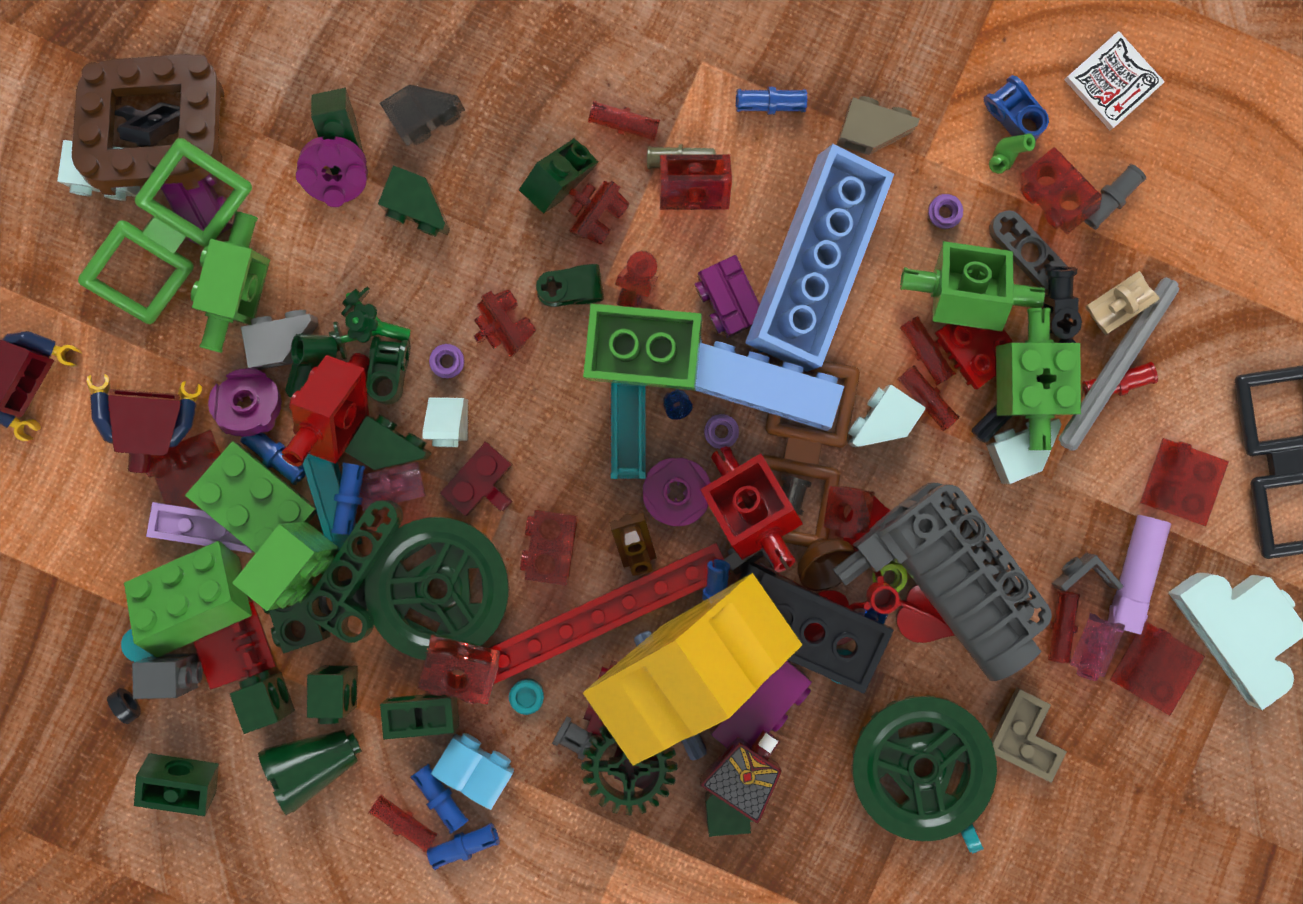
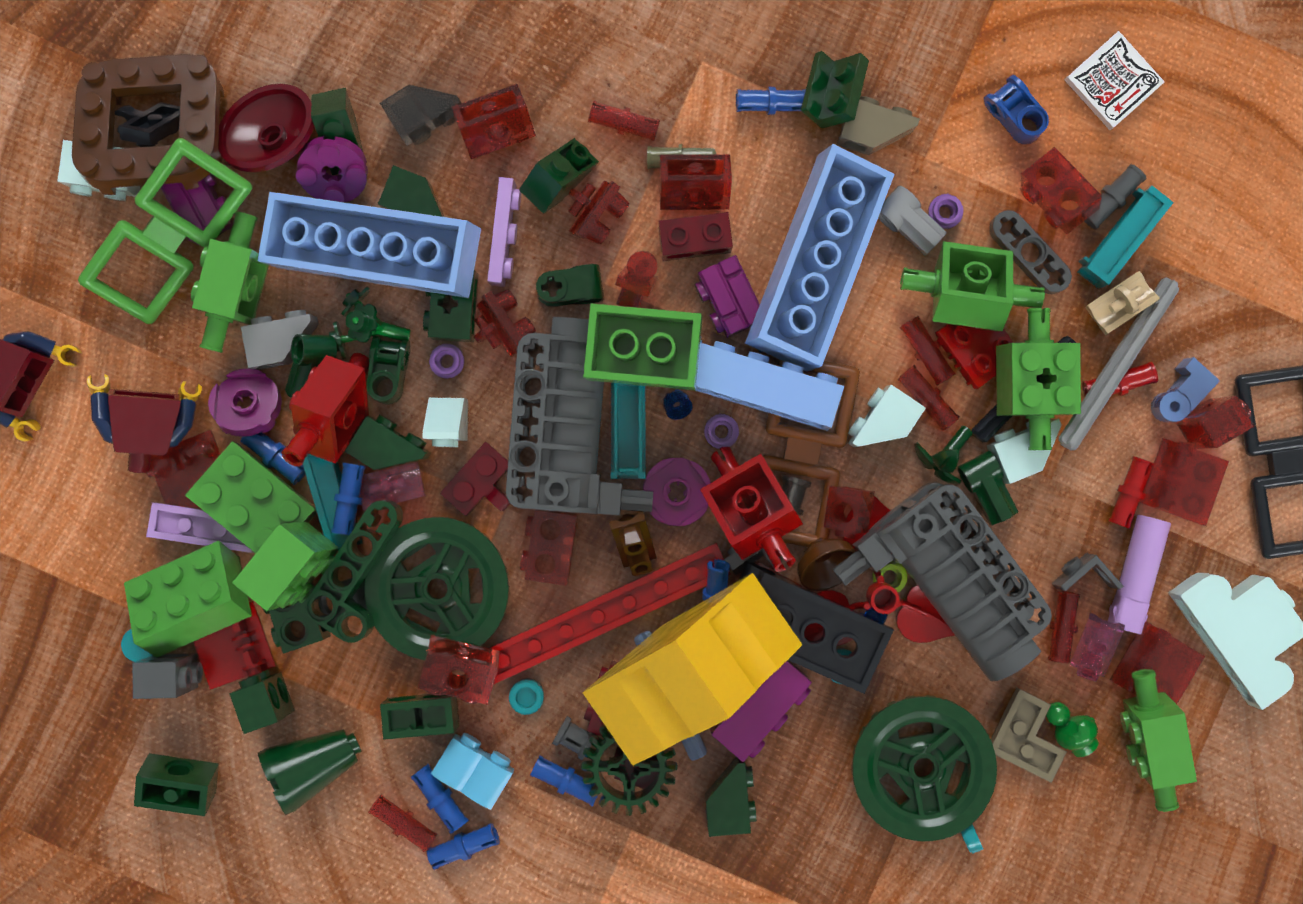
(123, 705): black tile -> none
(265, 128): none -> dark red dish
(331, 692): dark green brick -> none
(369, 244): none -> light blue brick
(459, 324): none -> dark green brick
(494, 121): none -> clear red brick
(503, 232): none -> lavender plate
(563, 779): none -> blue pin
(565, 429): none -> dark grey piece
(695, 236): none -> dark red brick
(745, 775): torso -> none
(834, 89): none -> dark green bracket
(904, 214): none -> light grey piece
(945, 461): none -> dark green plant
(984, 479): none -> dark green piece
(1008, 150): bright green arm -> none
(1062, 302): black connector -> none
(1074, 732): none -> green animal
(1125, 237): none -> teal container
(1131, 492): none -> red pin
(1158, 740): none -> bright green brick
(1185, 393): none -> medium blue leg
(1216, 422): none -> clear red brick

